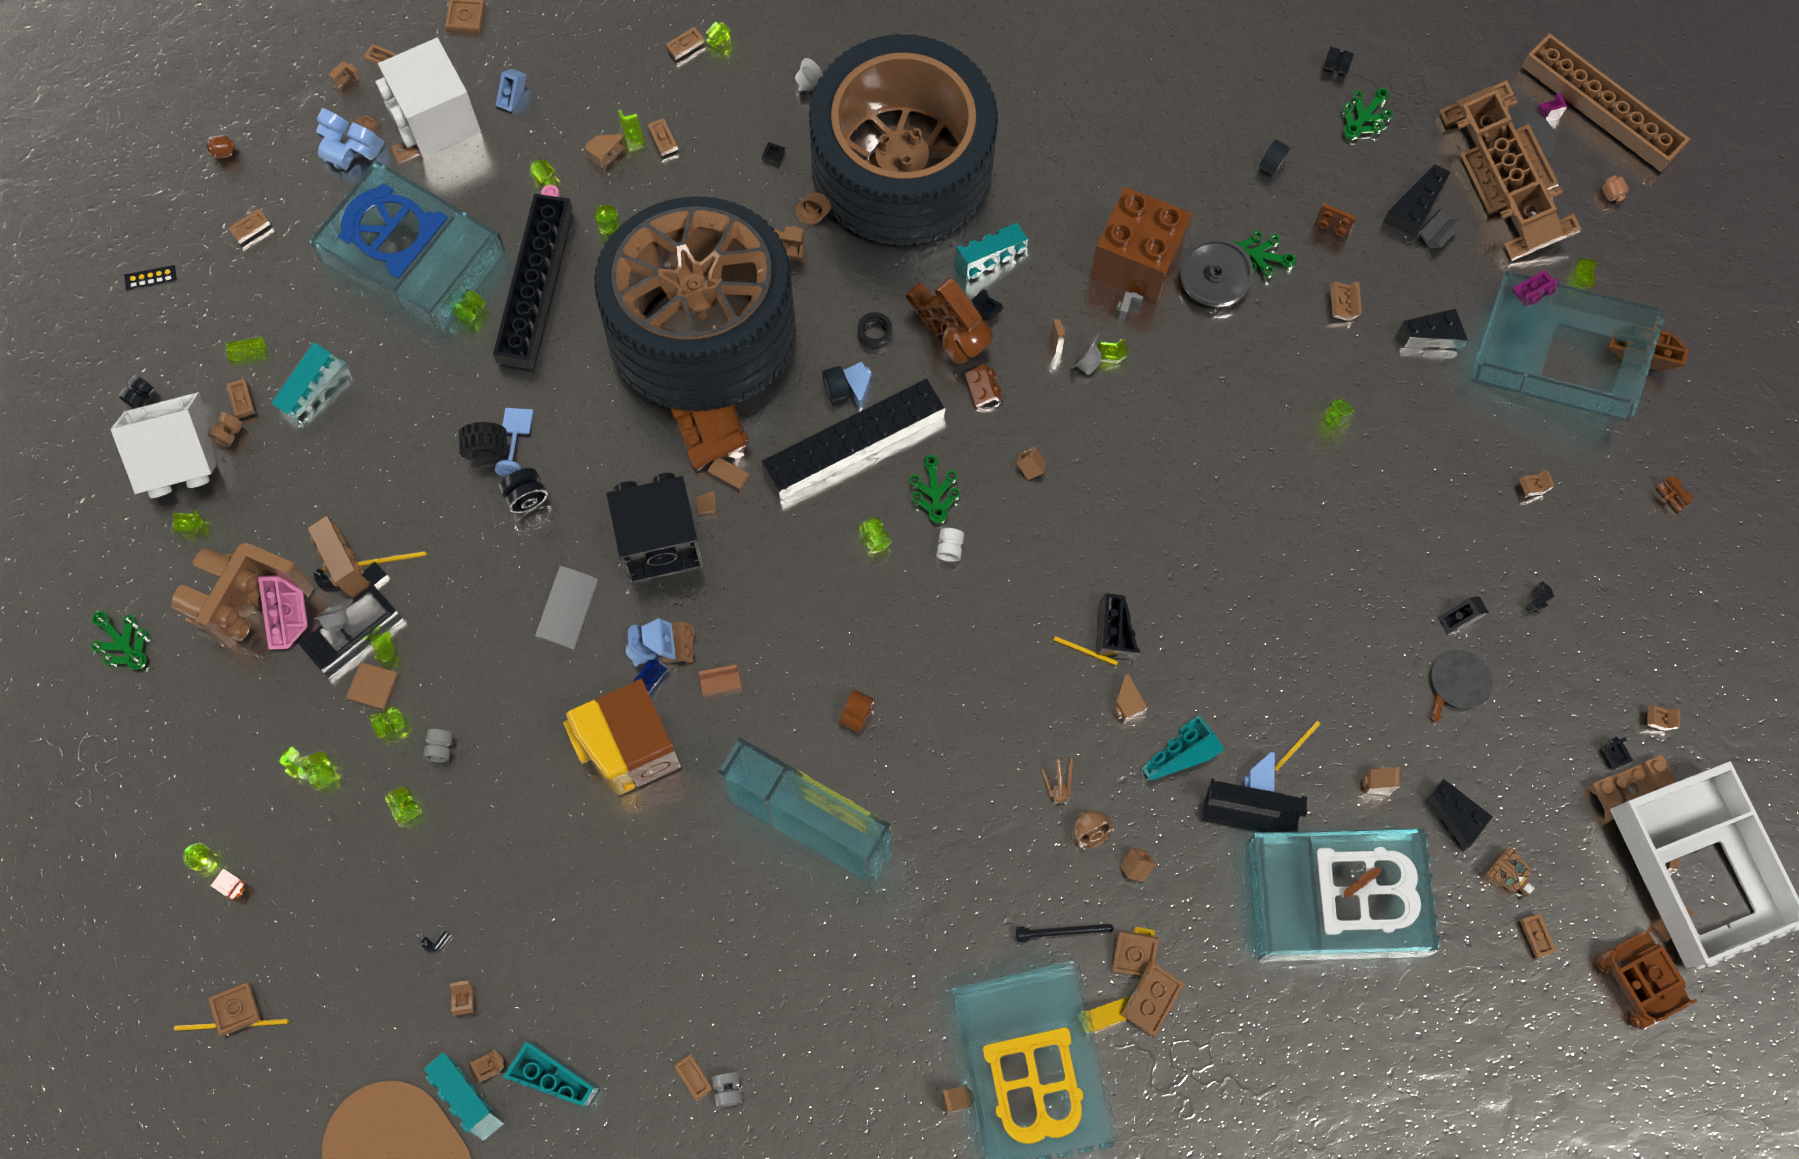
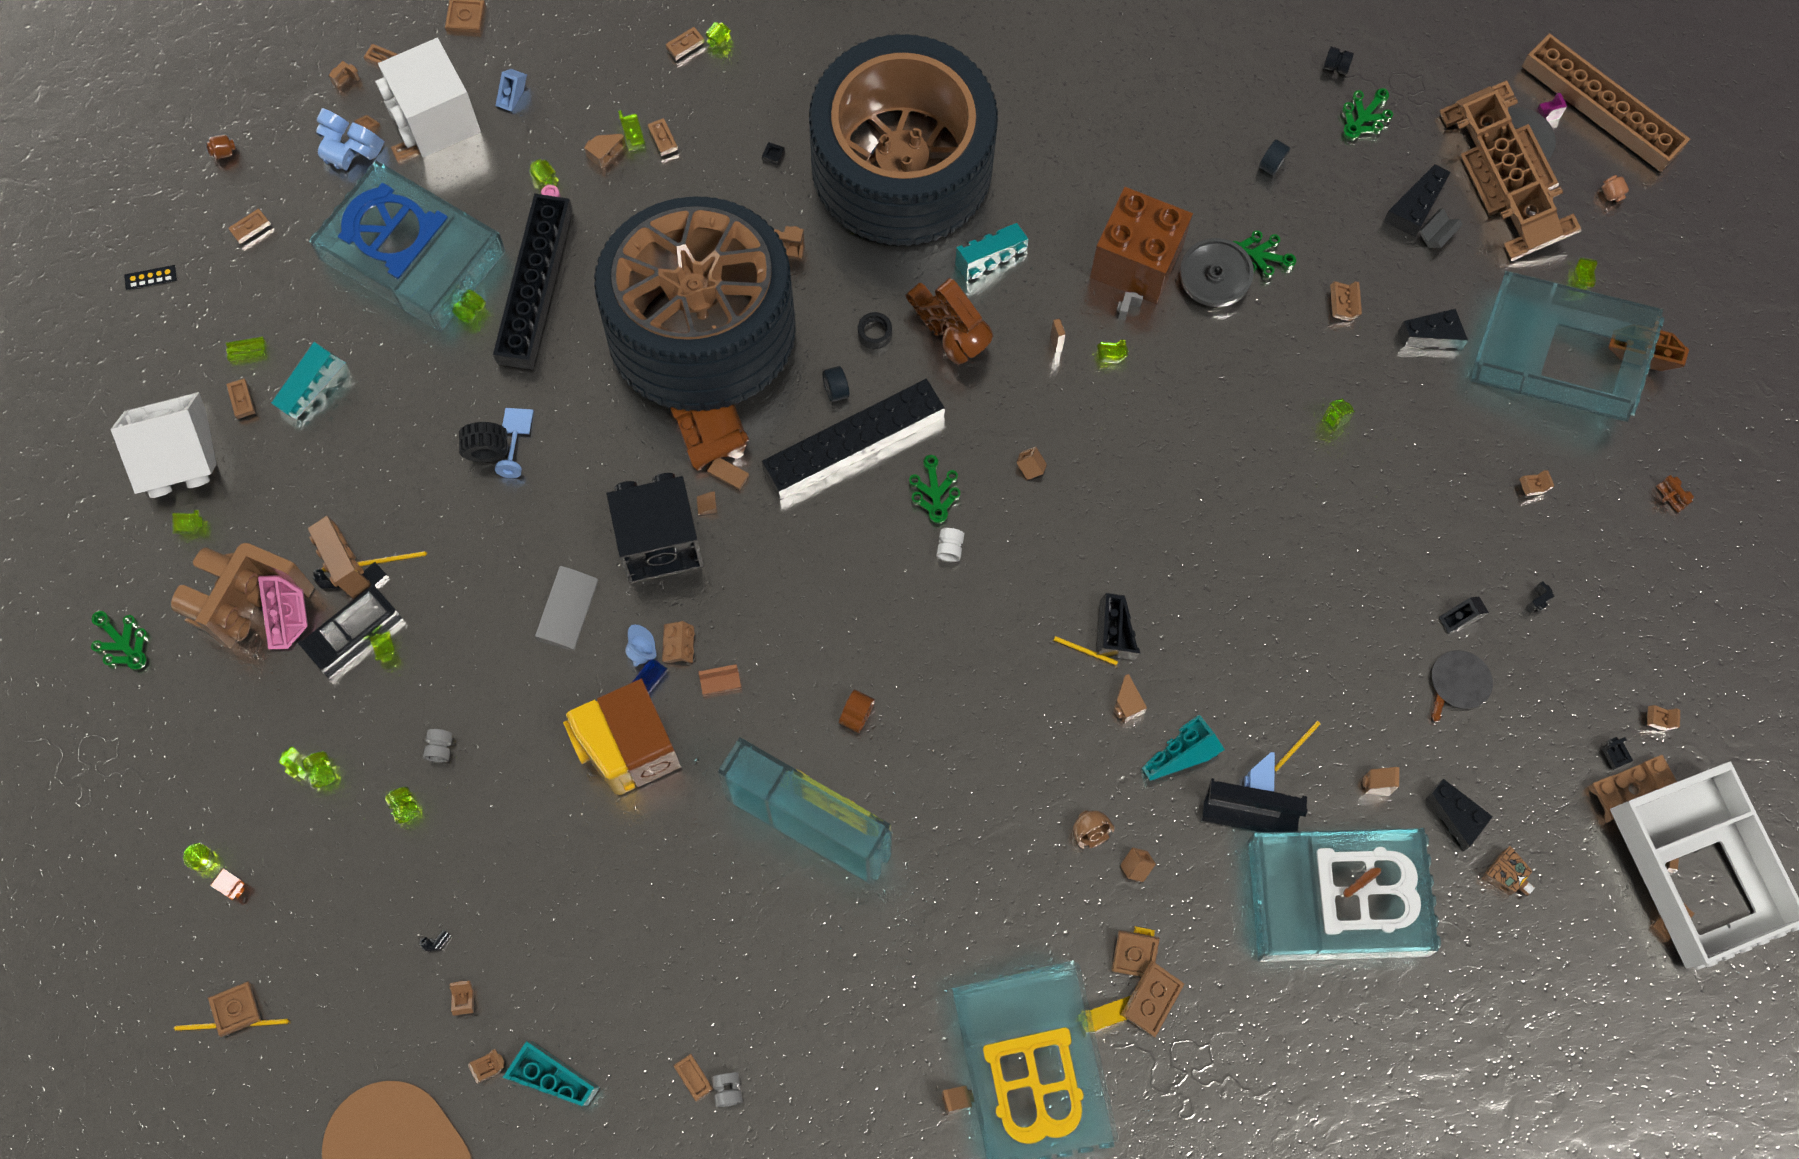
(136, 392): black wheel -> none
(230, 425): medium nougat wheel -> none
(334, 616): light grey piece -> none
(372, 686): medium nougat tile -> none
(380, 723): clear neon green wheel -> none
(462, 1097): teal wedge -> none
(523, 490): black wheel -> none
(606, 220): clear neon green wheel -> none
(659, 638): light blue slope -> none
(808, 75): white piece -> none
(813, 208): medium nougat piece -> none
(858, 381): light blue slope -> none
(874, 535): clear neon green wheel -> none
(983, 385): dark orange bracket -> none
(986, 306): black bracket -> none
(1024, 934): black piece -> none
(1060, 792): medium nougat plant -> none
(1089, 358): light grey piece -> none
(1335, 220): dark orange bracket -> none
(1535, 288): magenta bracket -> none
(1538, 936): medium nougat plate -> none
(1646, 979): dark orange piece -> none

